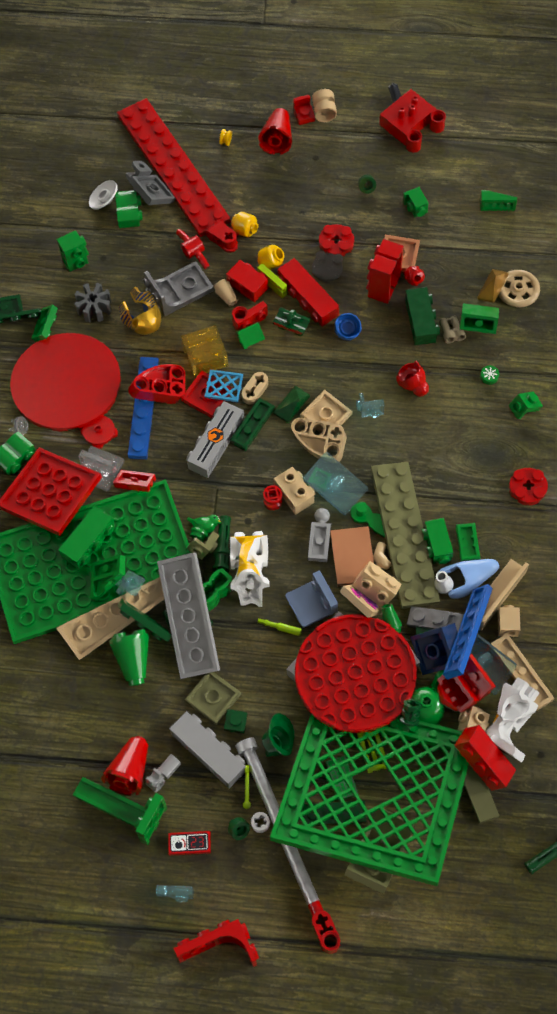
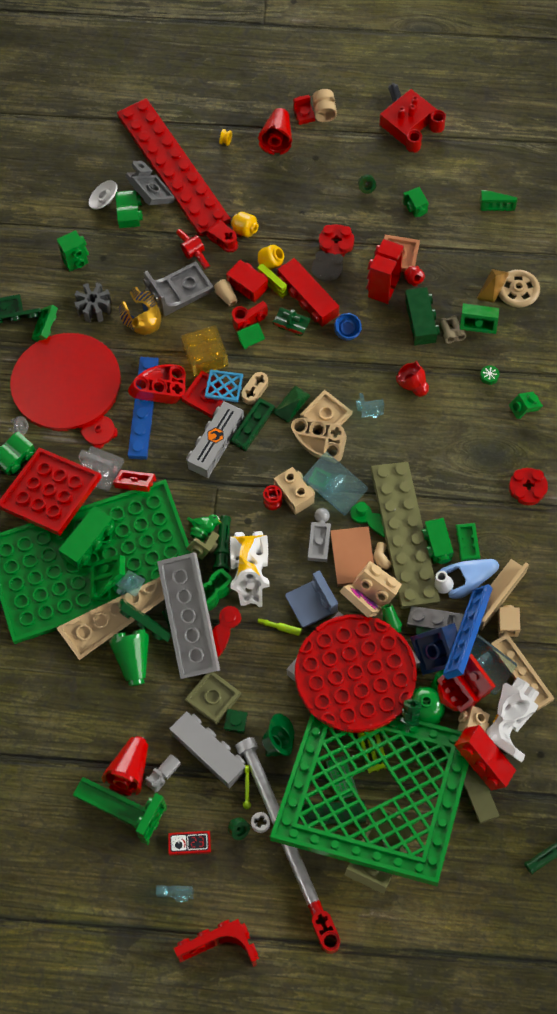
(229, 618): none -> red brick

